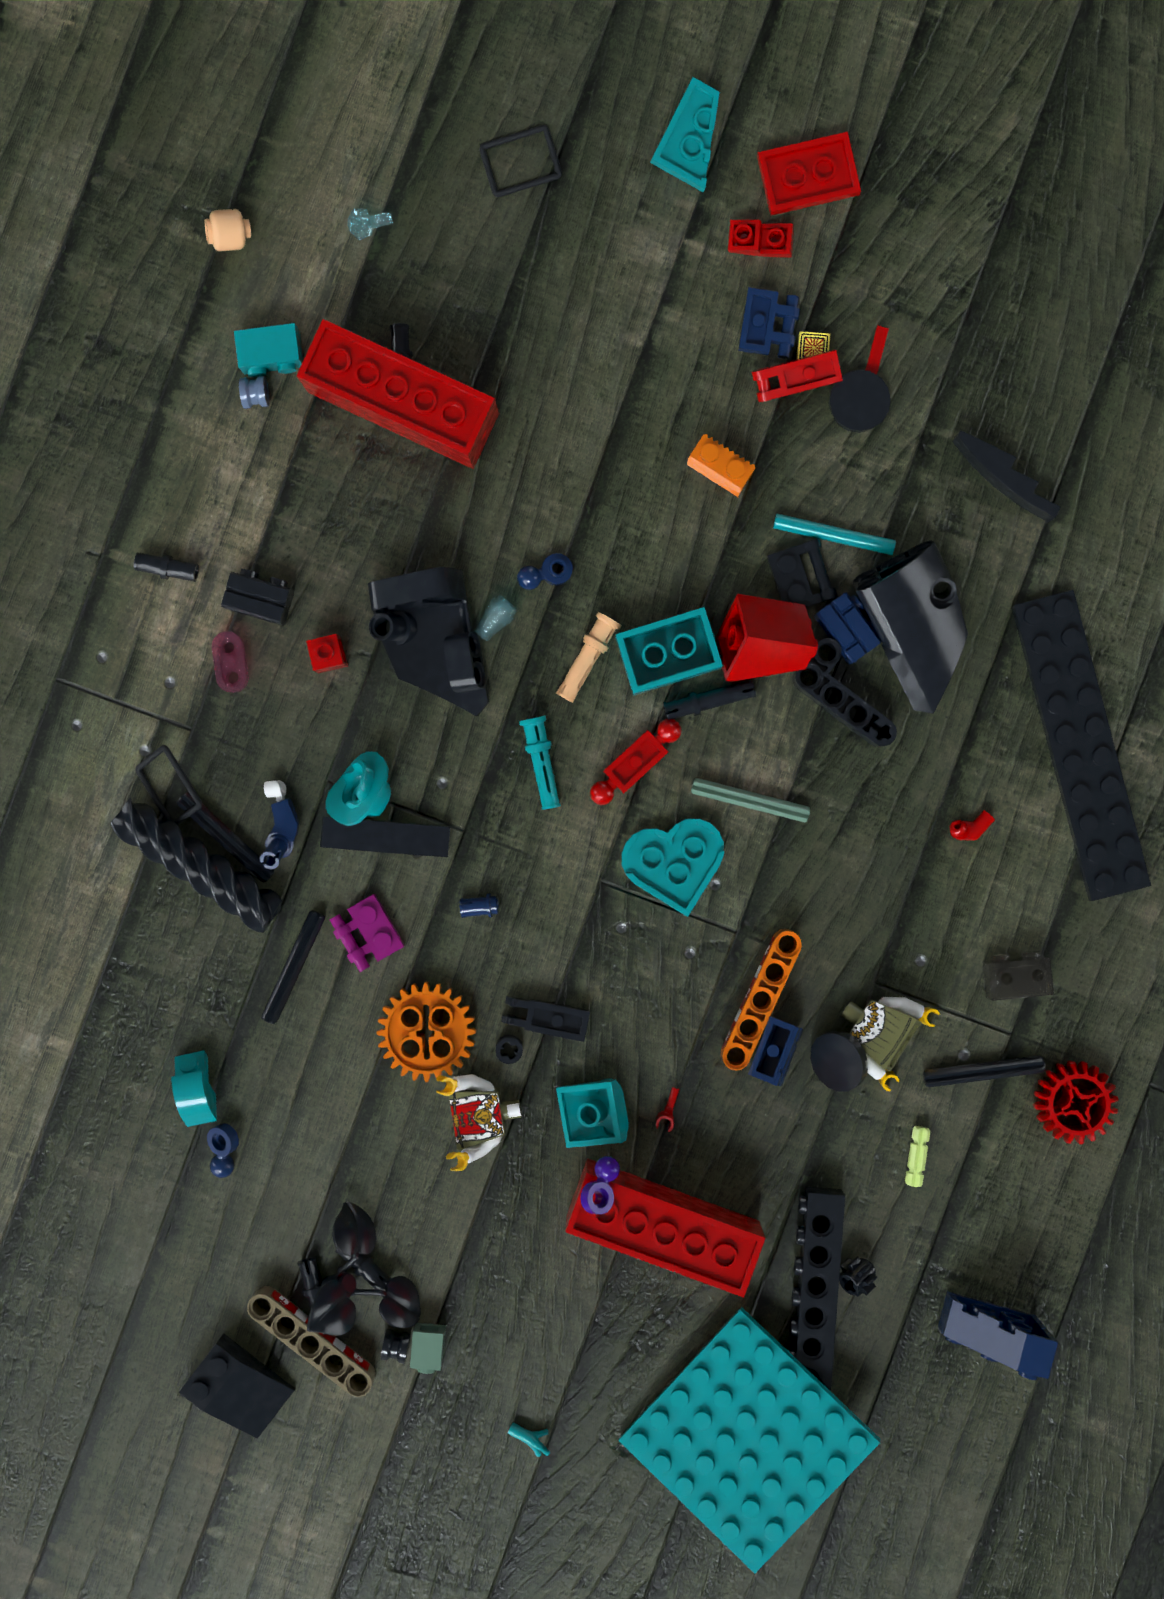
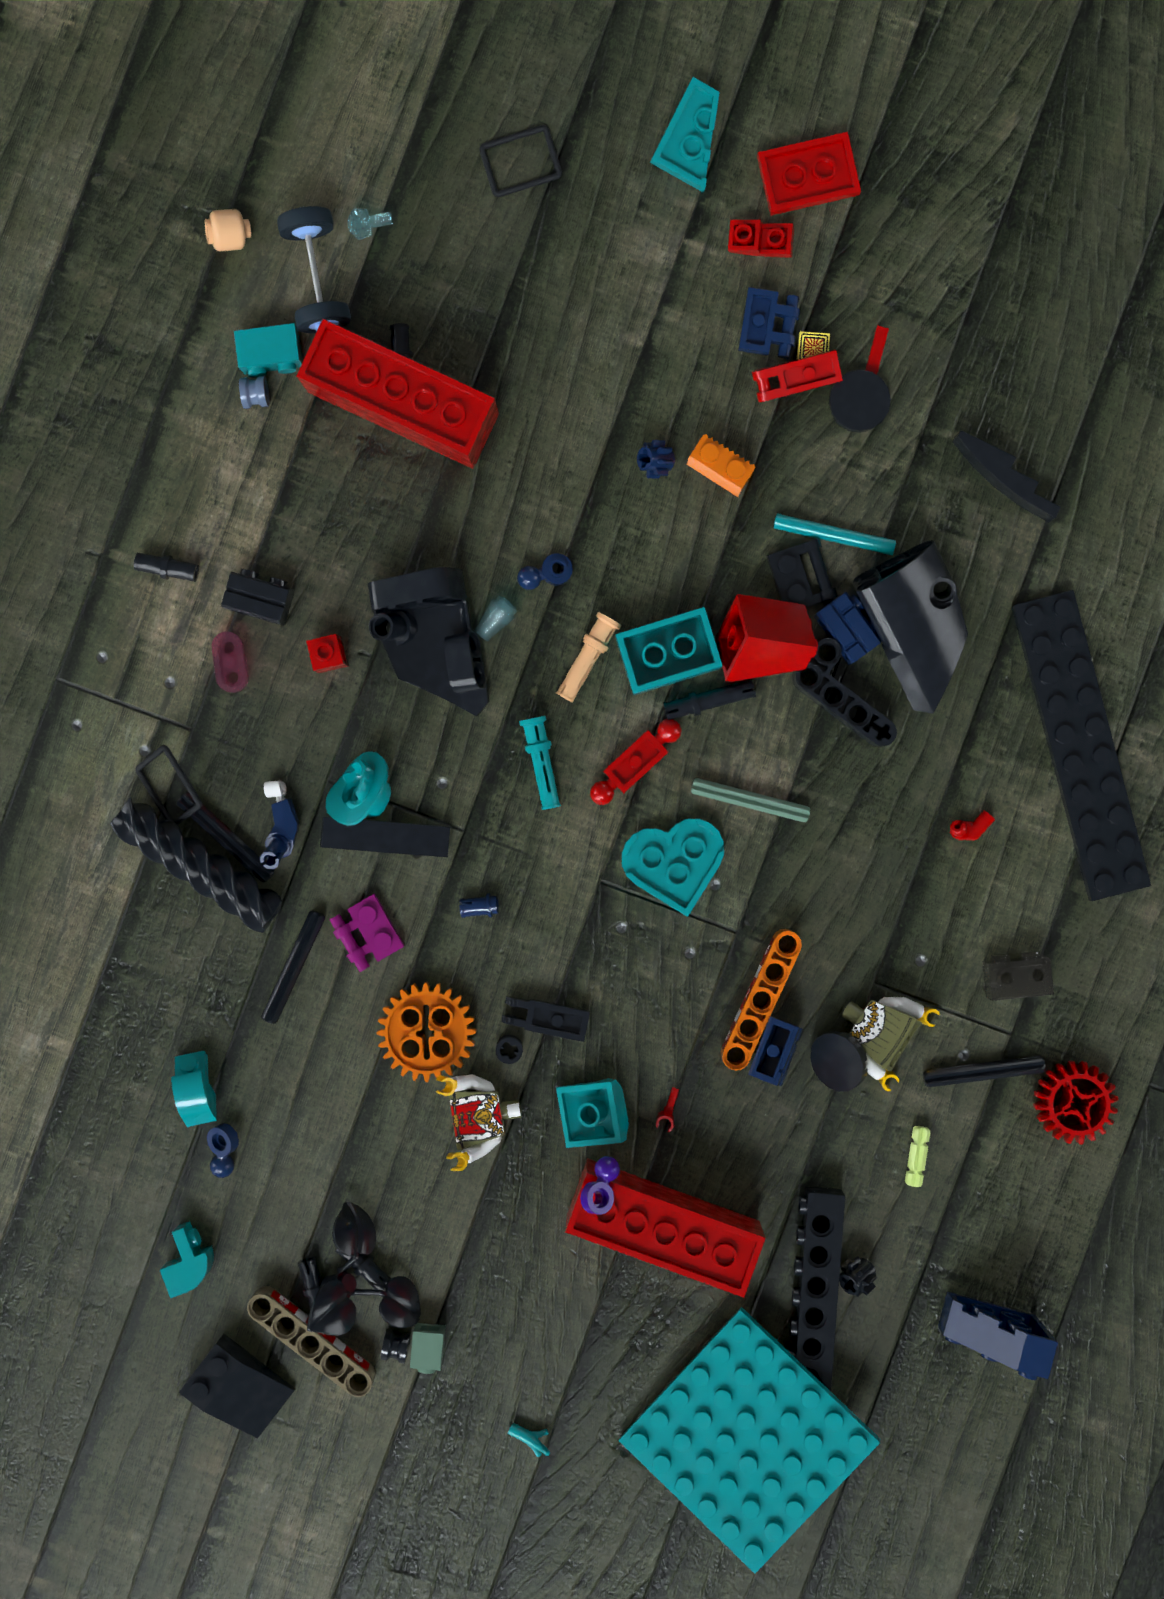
(192, 1267): none -> teal brick
(307, 224): none -> black axle
(655, 459): none -> dark blue gear

